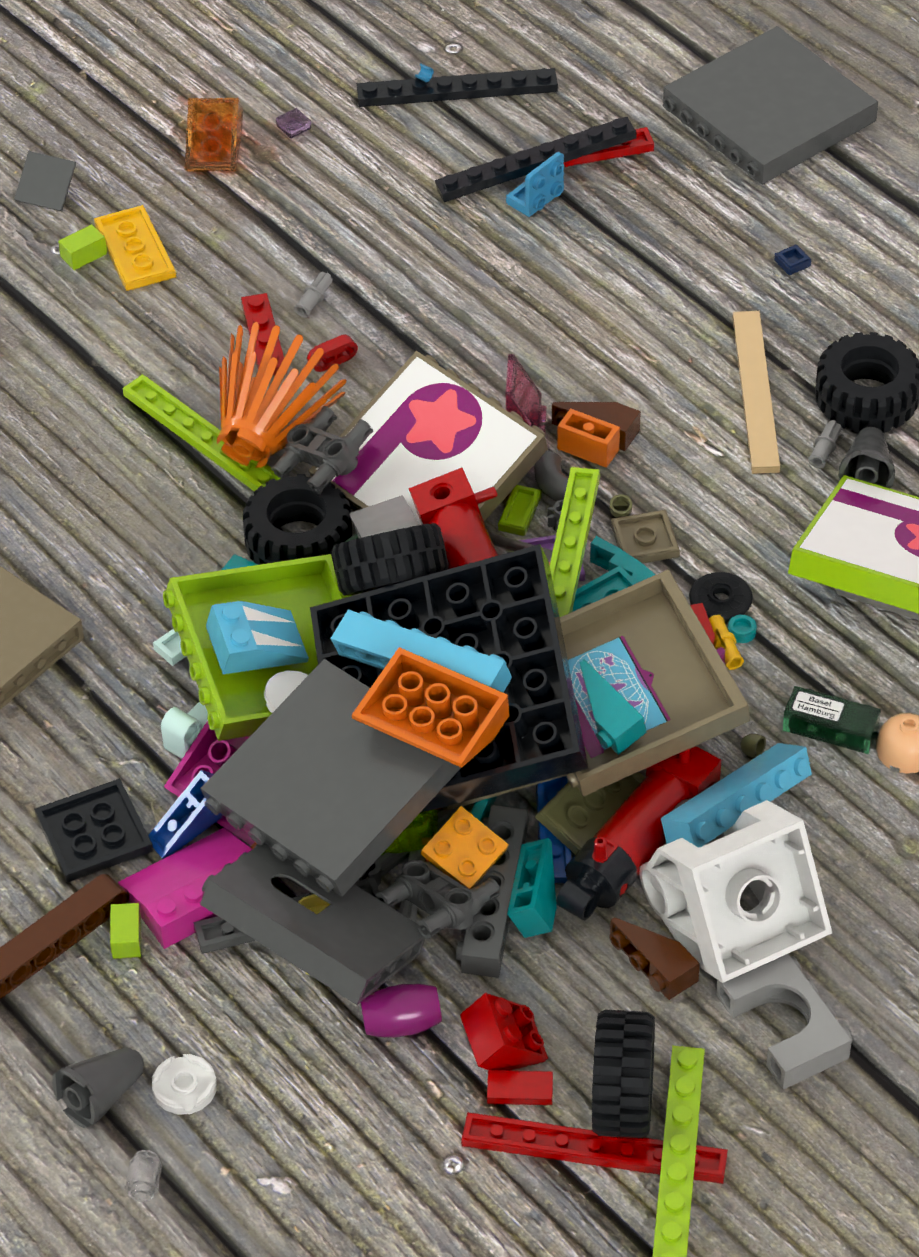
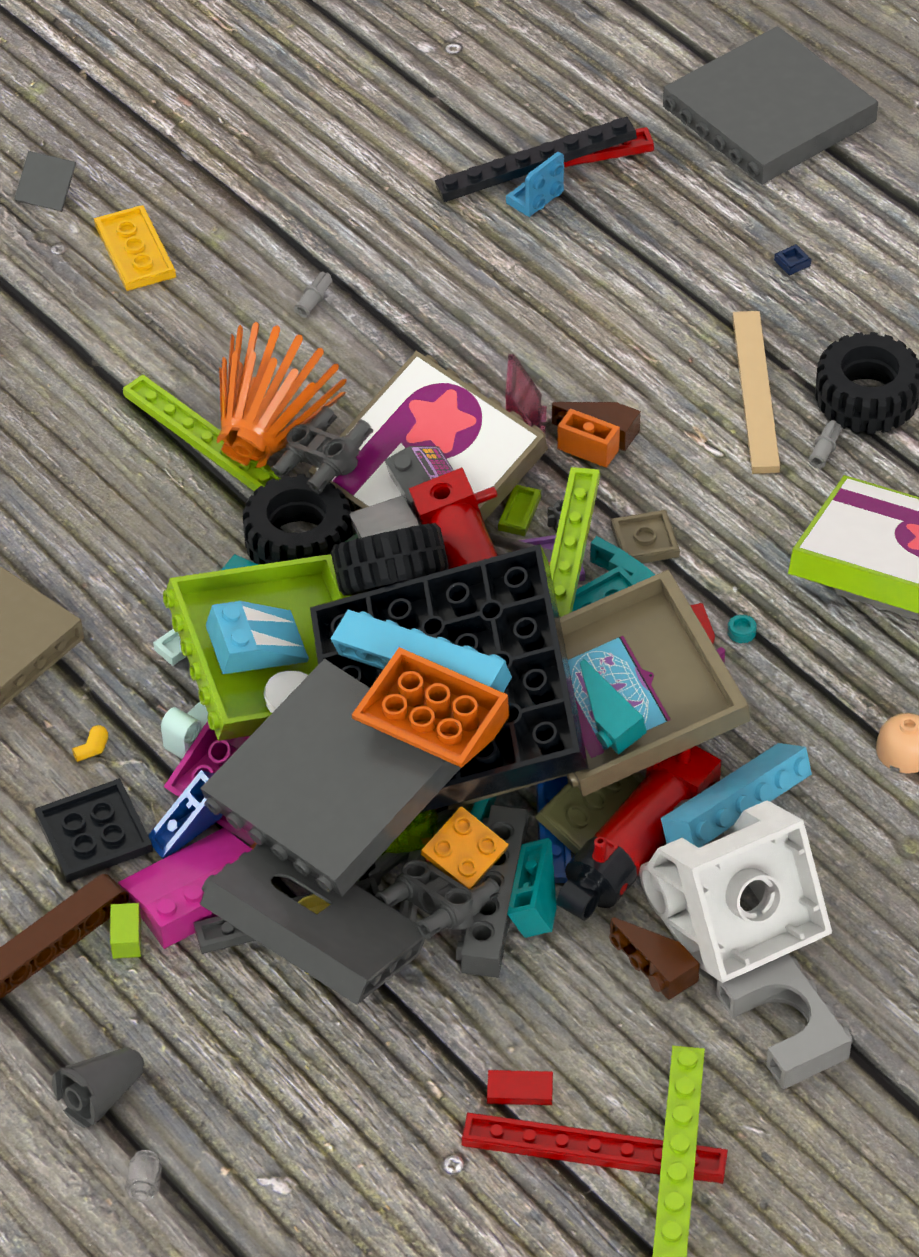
(82, 247): lime piece -> none
(94, 746): none -> yellow arm
(184, 1084): white tile -> none
(213, 134): clear orange slope -> none
(258, 309): red plate -> none
(293, 123): clear purple plate -> none
(335, 352): red beam -> none
(401, 1010): magenta piece -> none
(416, 466): none -> dark grey slope
(425, 73): dark azure hand -> none
(457, 87): black plate -> none
(502, 1034): red slope -> none
(550, 476): dark grey cylinder -> none
(619, 504): olive hinge -> none
(623, 1073): black tyre -> none
(726, 640): yellow pin -> none
(736, 589): black wheel -> none
(753, 745): olive hinge -> none
(831, 719): clear green brick -> none
(869, 459): dark grey cone -> none

